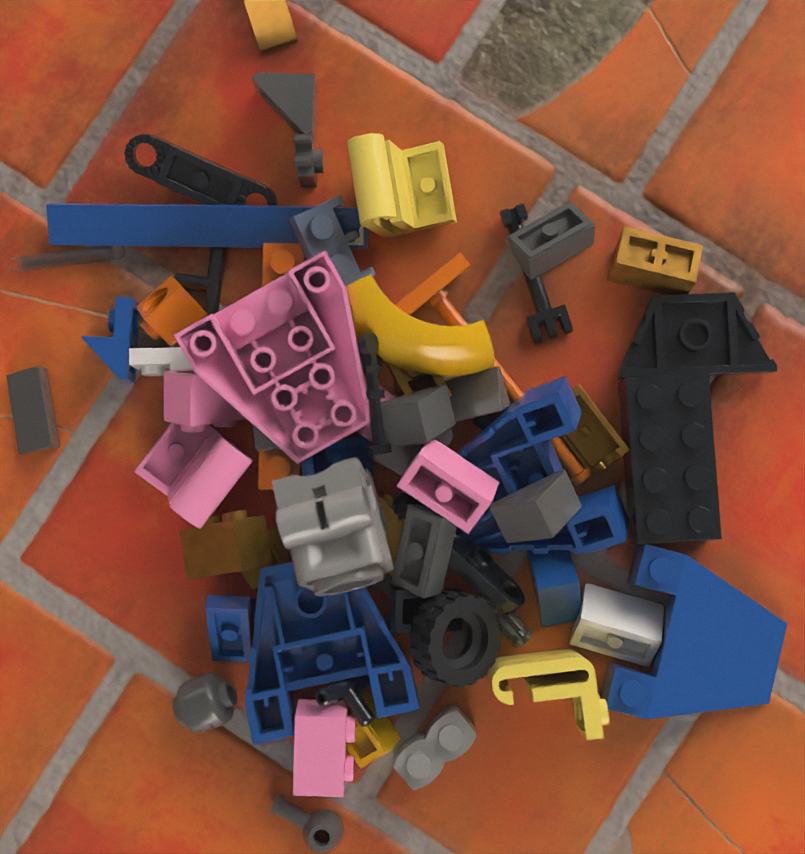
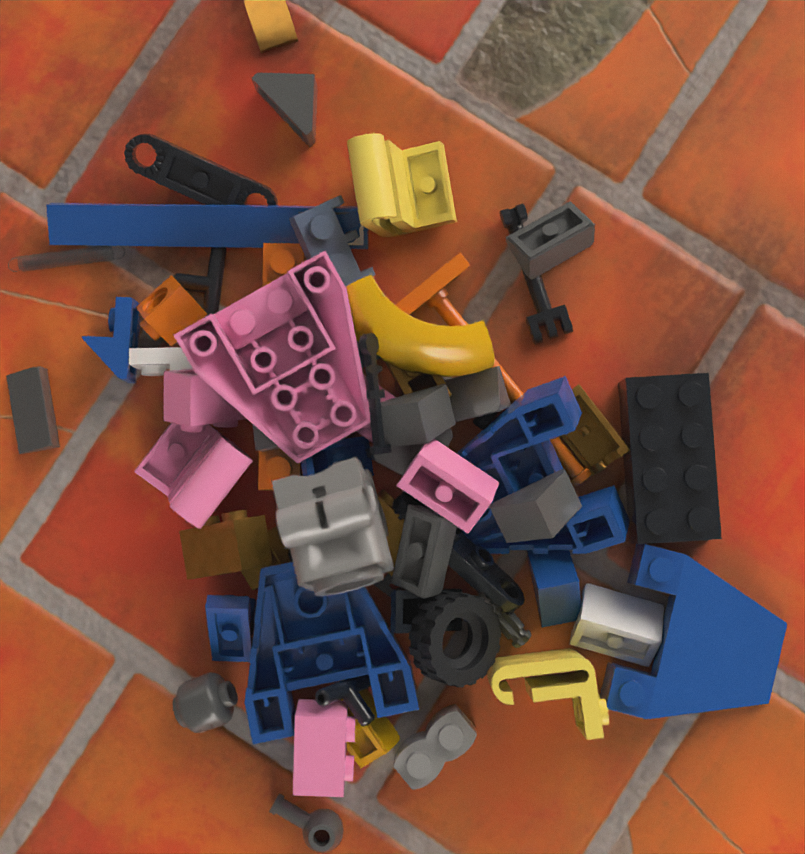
(308, 160): dark grey plate -> none
(655, 262): pearl gold hinge -> none
(695, 337): black wing -> none

